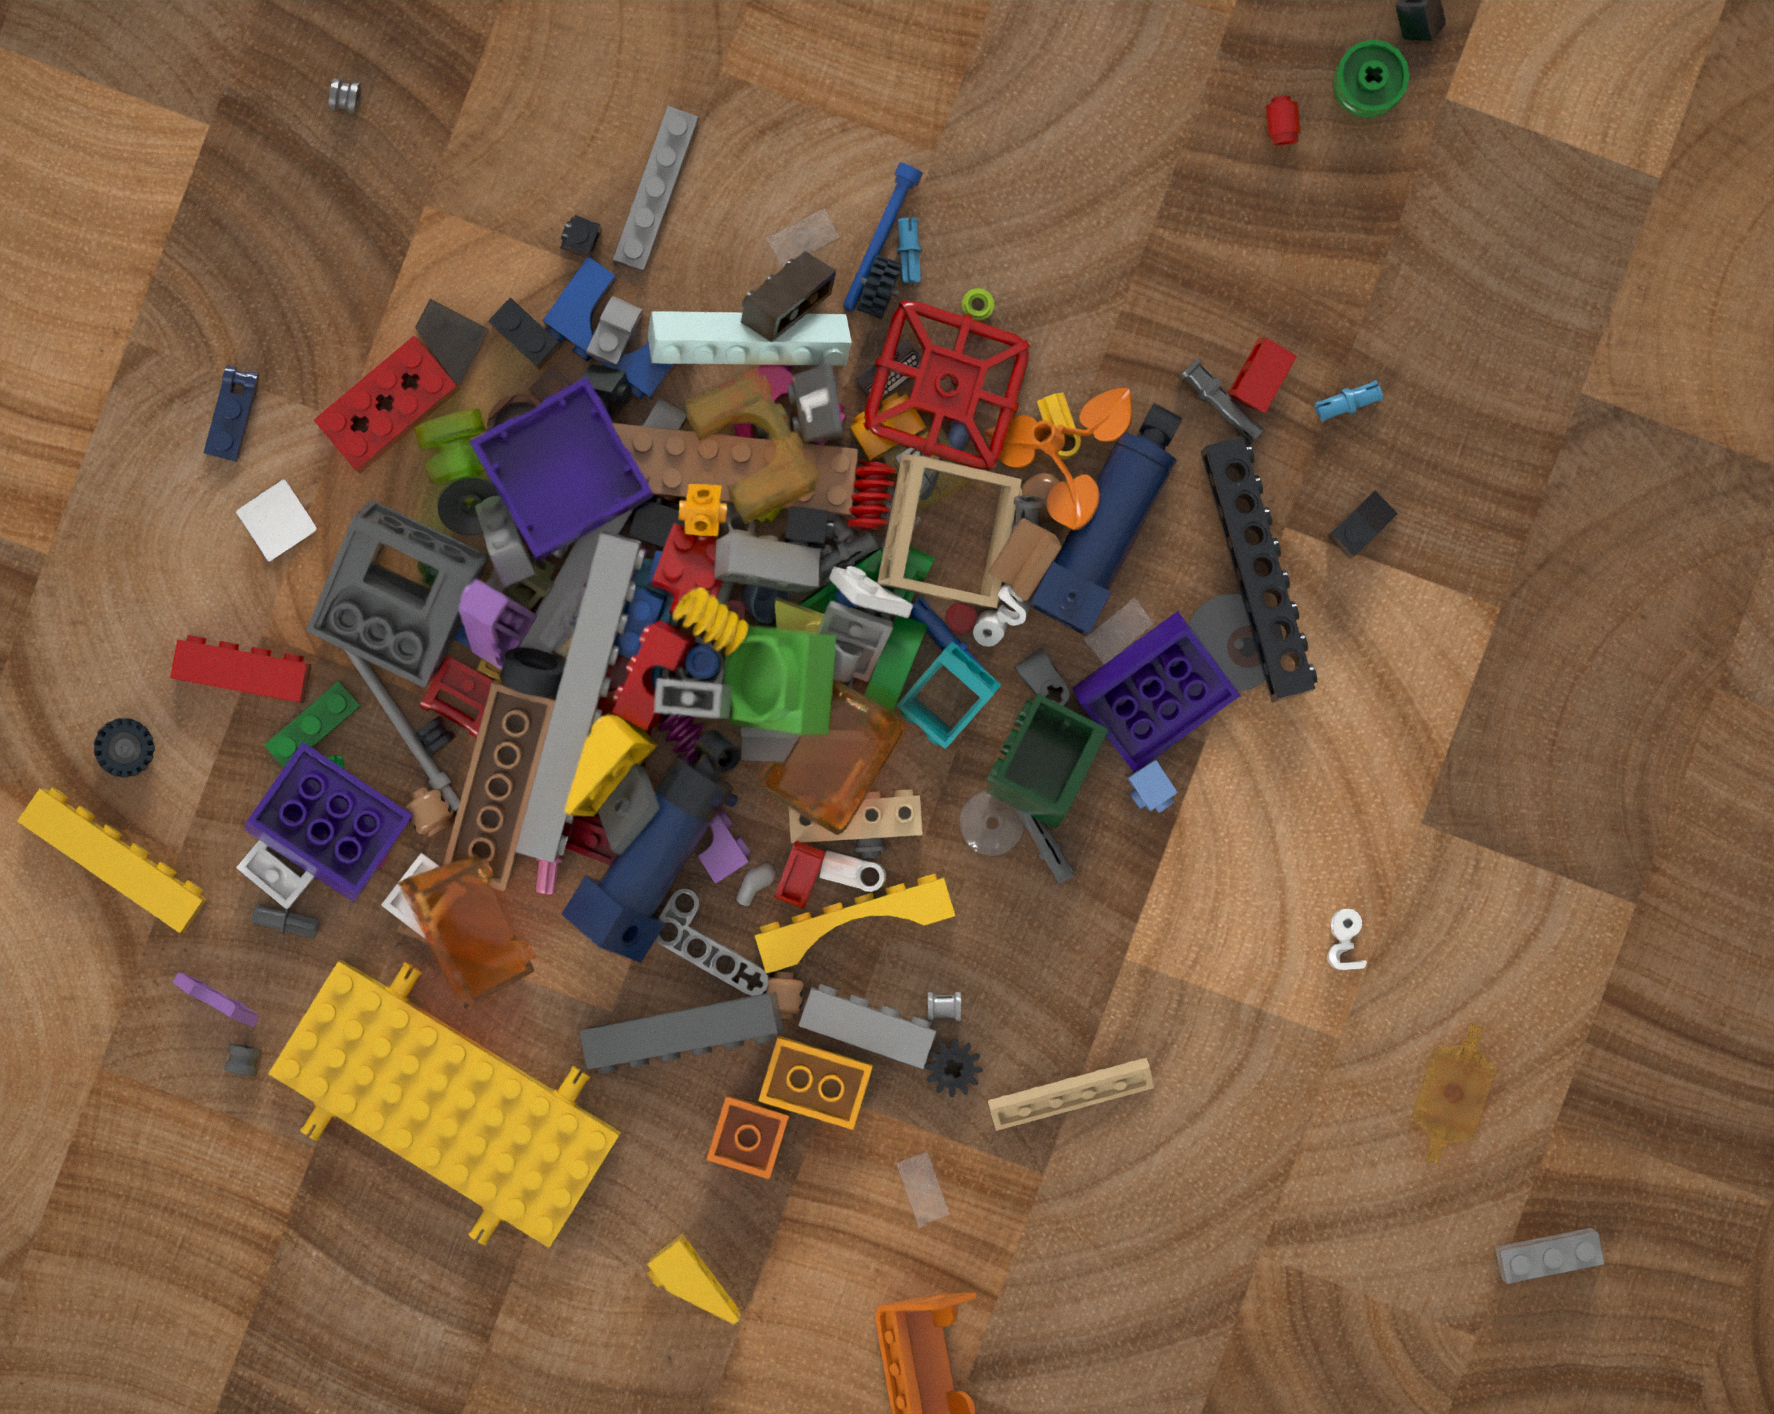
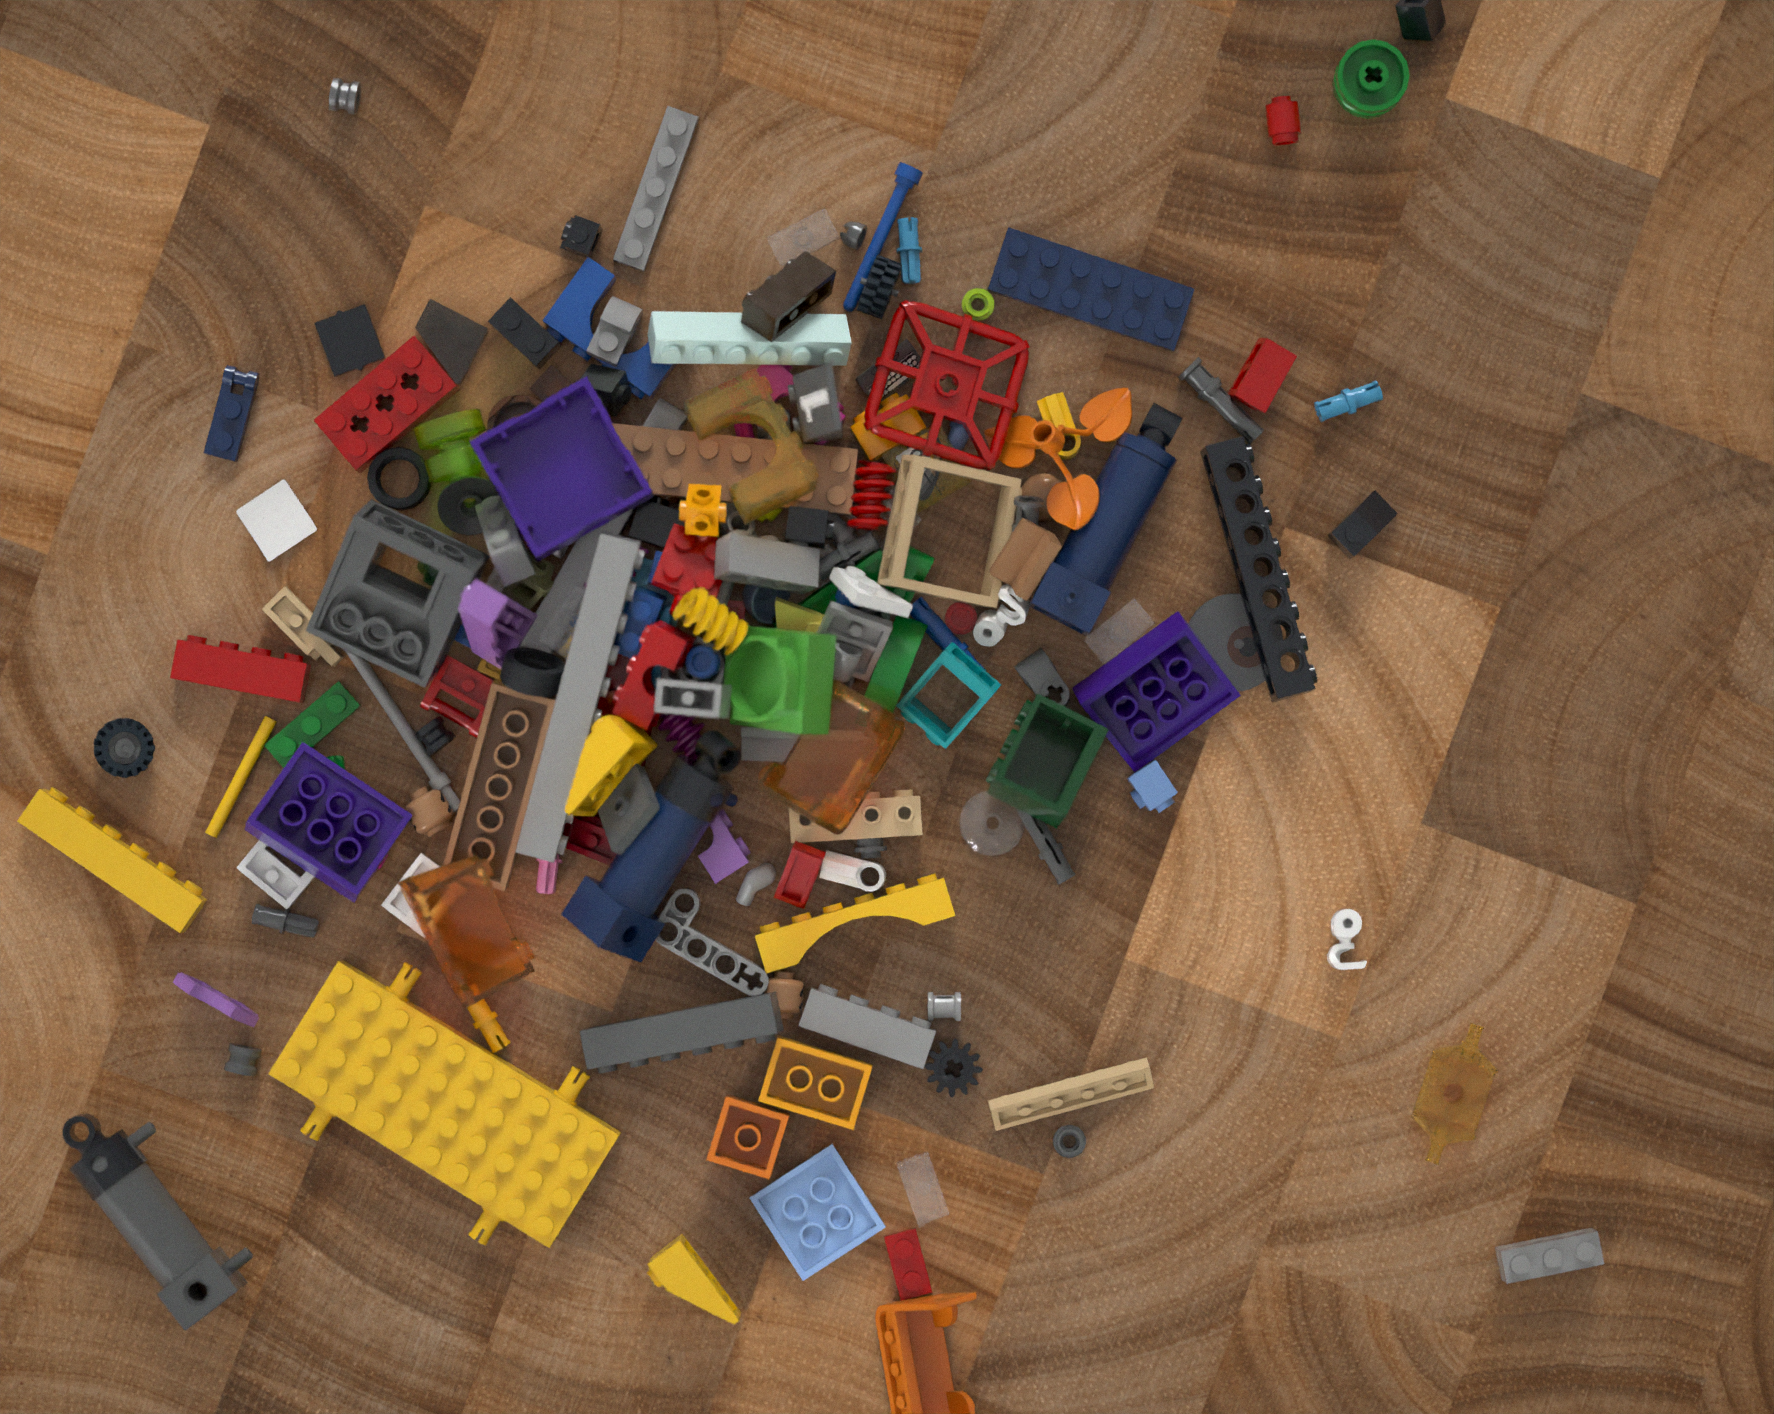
(152, 1221): none -> dark grey piece
(240, 776): none -> yellow bar
(293, 619): none -> tan hinge
(349, 340): none -> black piece
(378, 465): none -> black tyre
(488, 1025): none -> yellow pin
(817, 1212): none -> light blue plate
(855, 234): none -> dark grey hinge
(908, 1264): none -> red plate
(1077, 1148): none -> dark grey plate
(1090, 289): none -> dark blue plate

